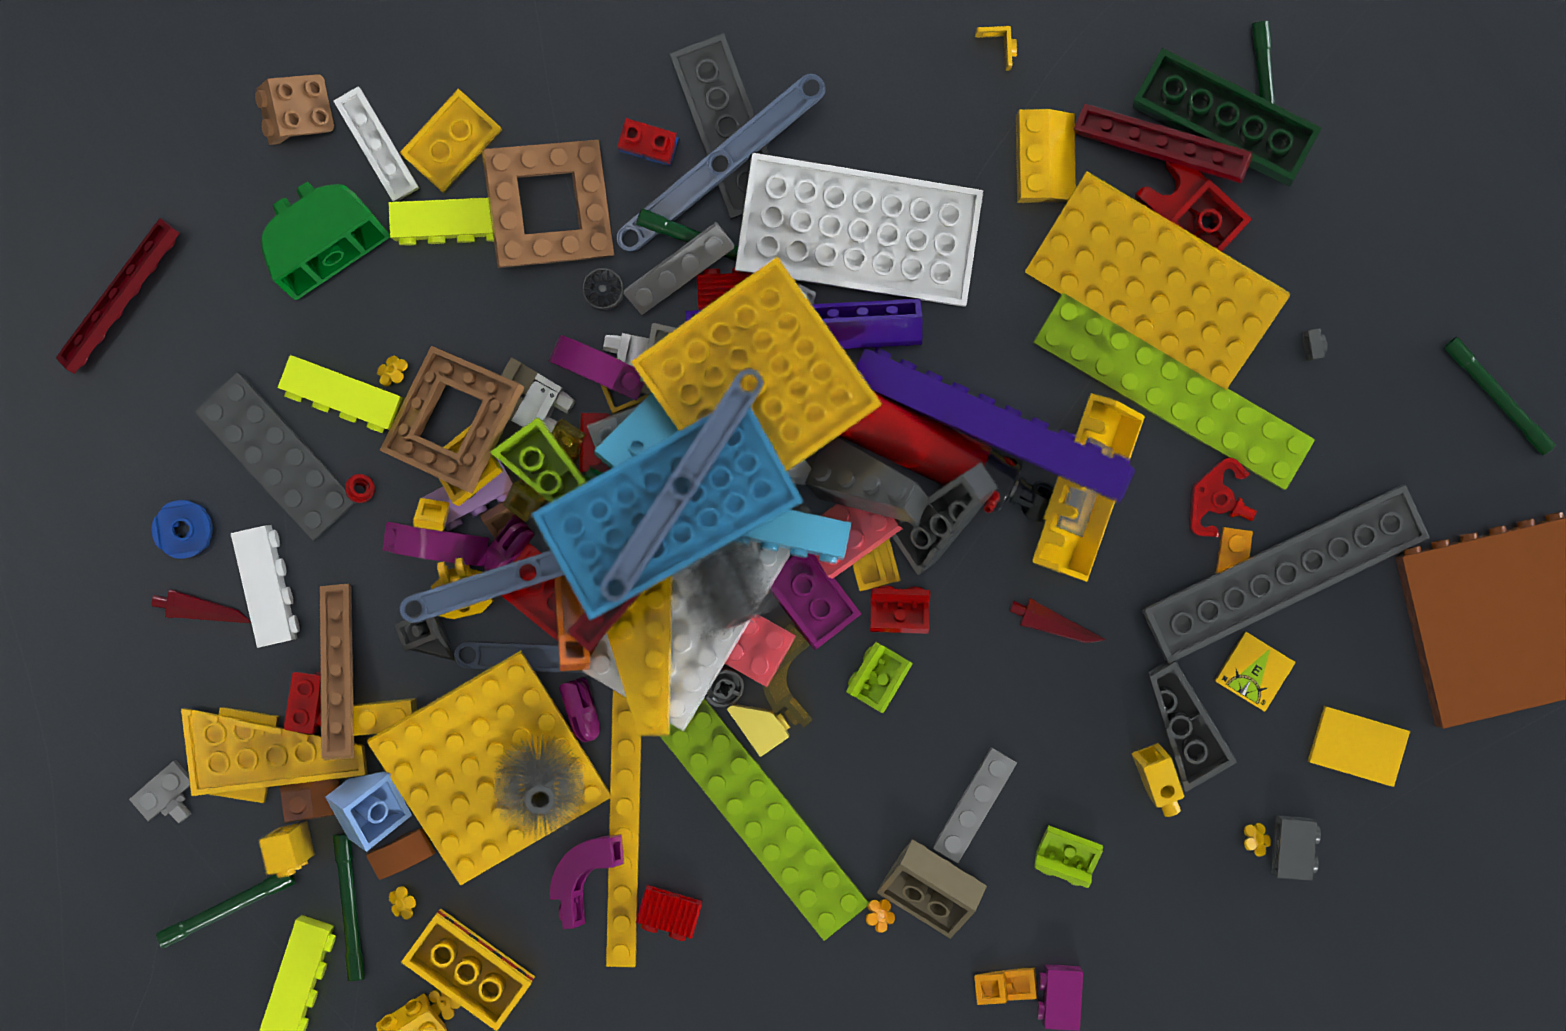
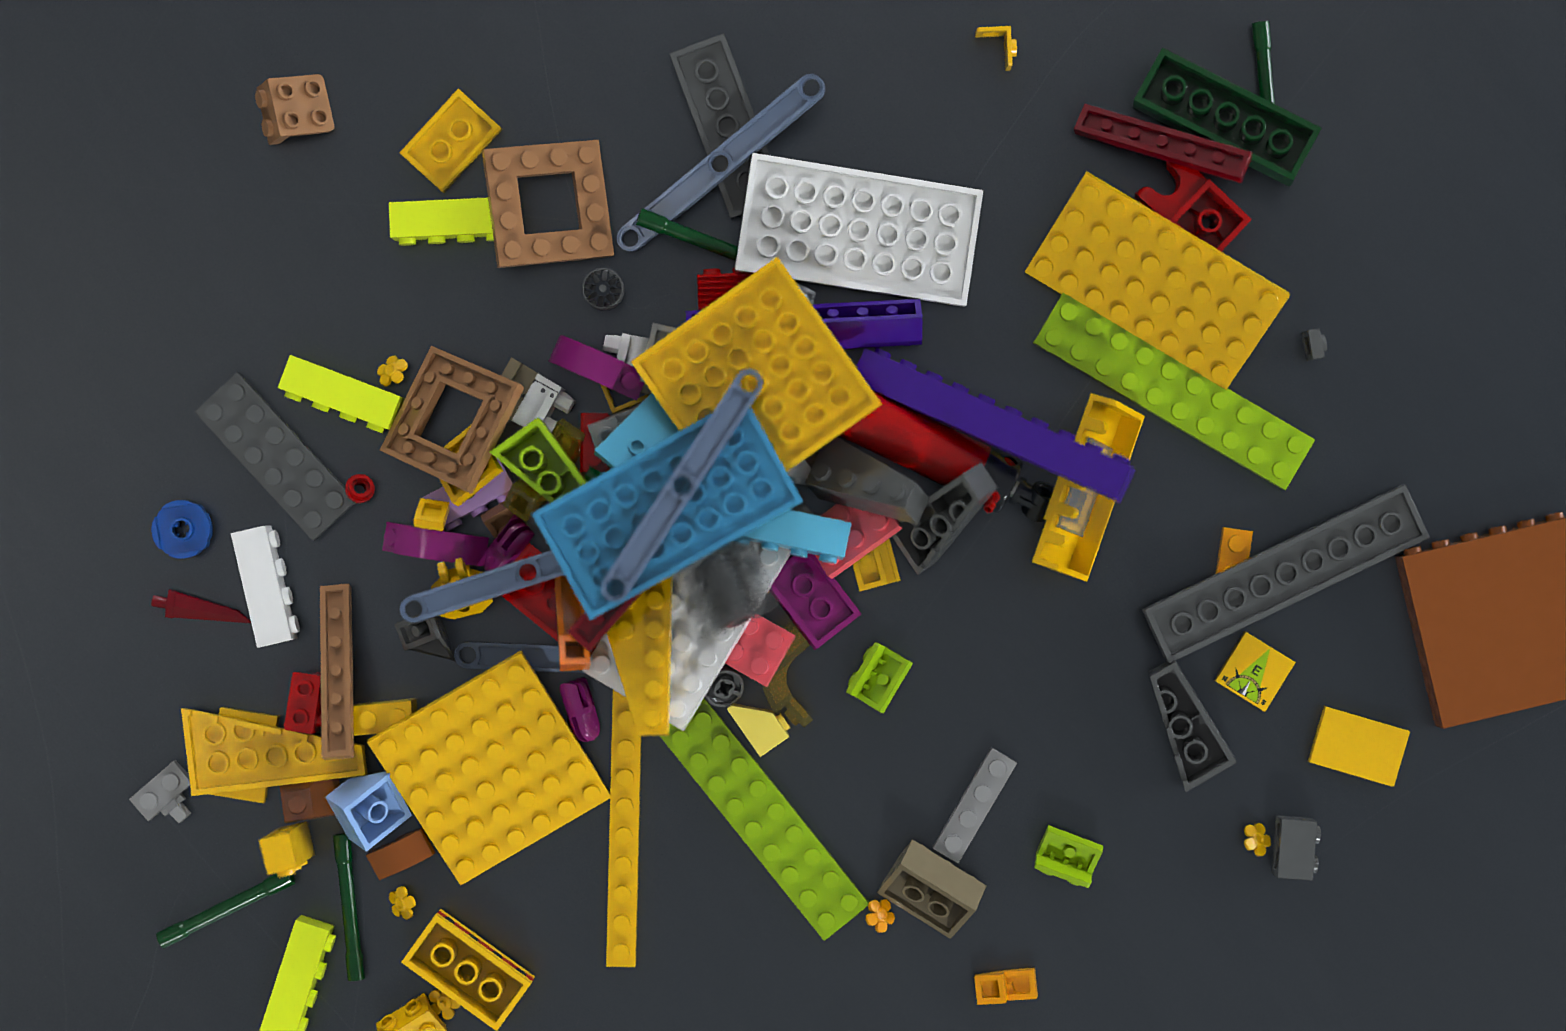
(117, 295): dark red plate -> none
(318, 237): green hips -> none
(376, 144): white plate -> none
(539, 786): dark grey piece -> none
(573, 870): magenta arch -> none
(648, 141): red hips -> none
(669, 913): red brick -> none
(679, 268): light grey plate -> none
(899, 610): red bracket -> none
(1044, 619): dark red bar -> none
(1045, 155): yellow slope -> none
(1061, 997): magenta brick -> none
(1159, 778): yellow torso -> none
(1214, 496): red piece -> none
(1531, 431): dark green piece -> none

